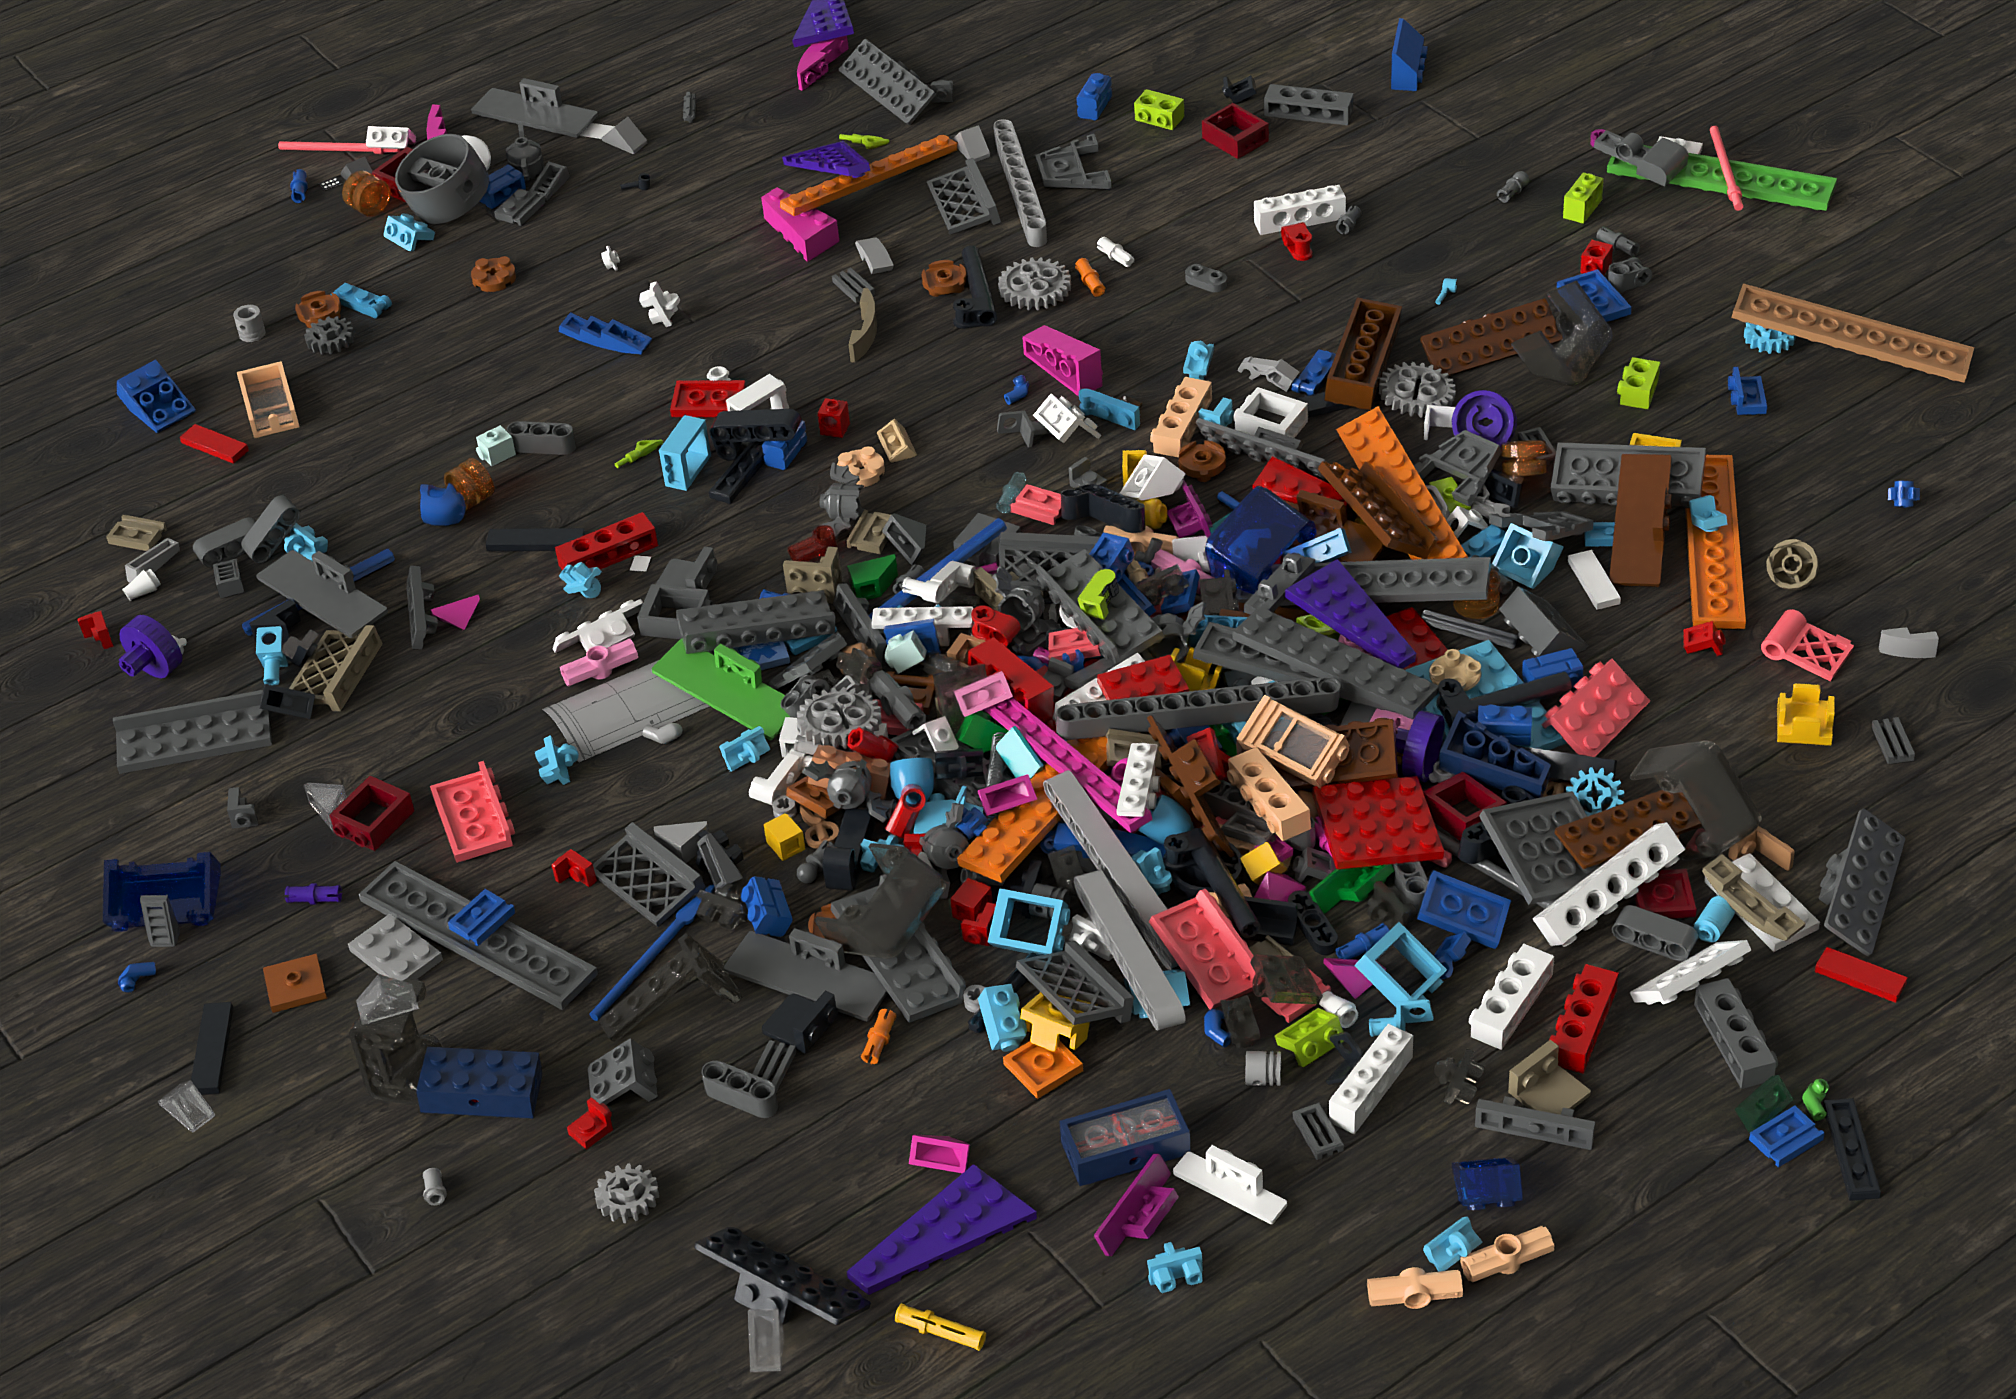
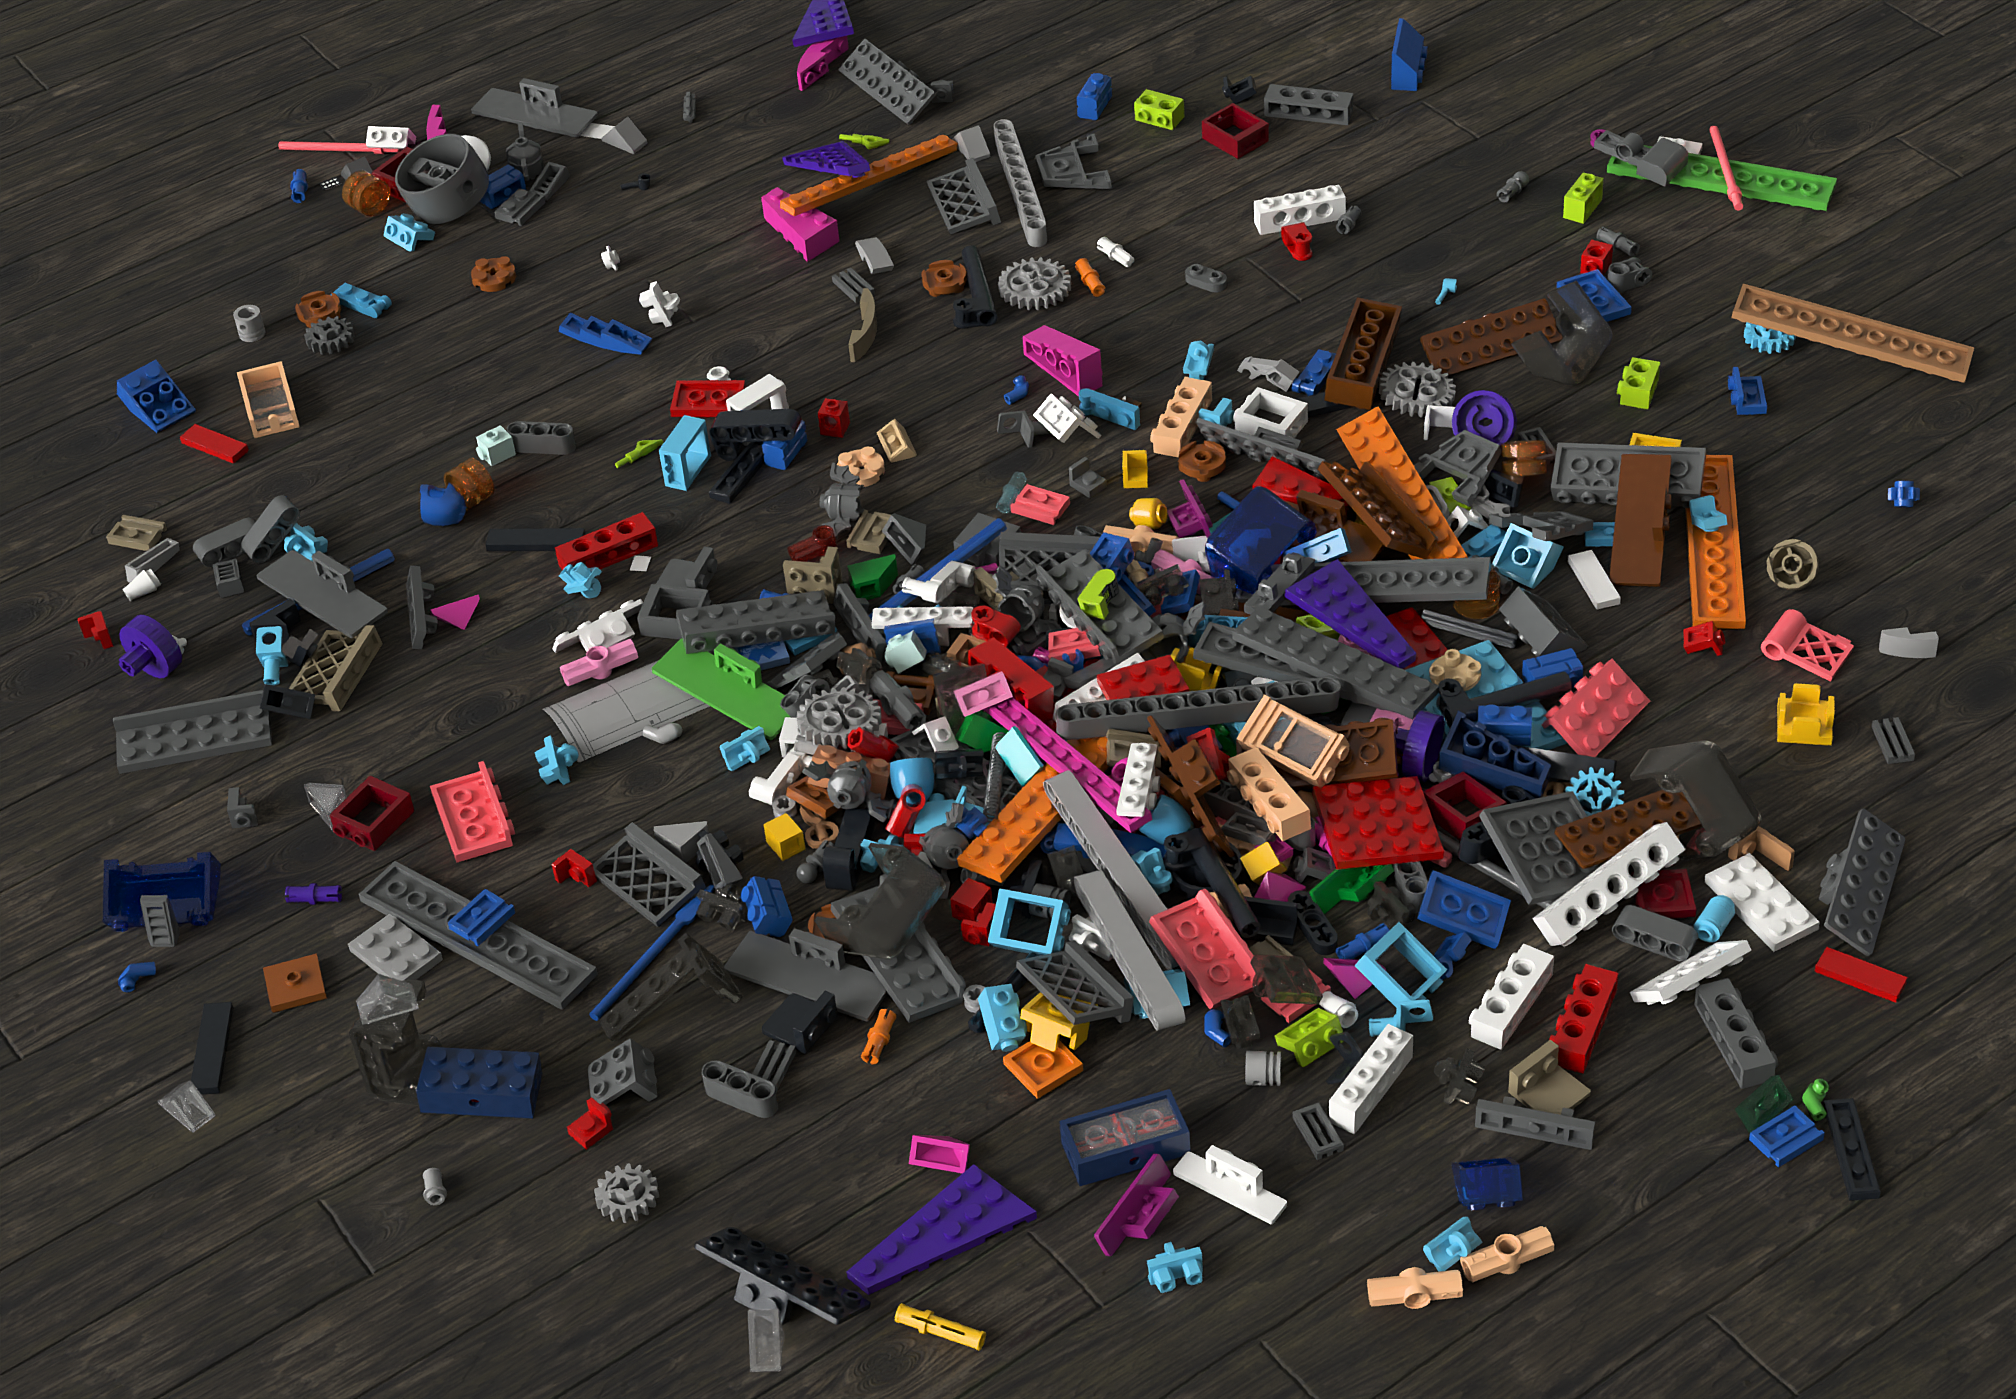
(1007, 795): dark pink slope -> none
(1103, 505): black beam -> none
(1153, 478): white slope -> none
(1748, 903): dark tan slope -> none

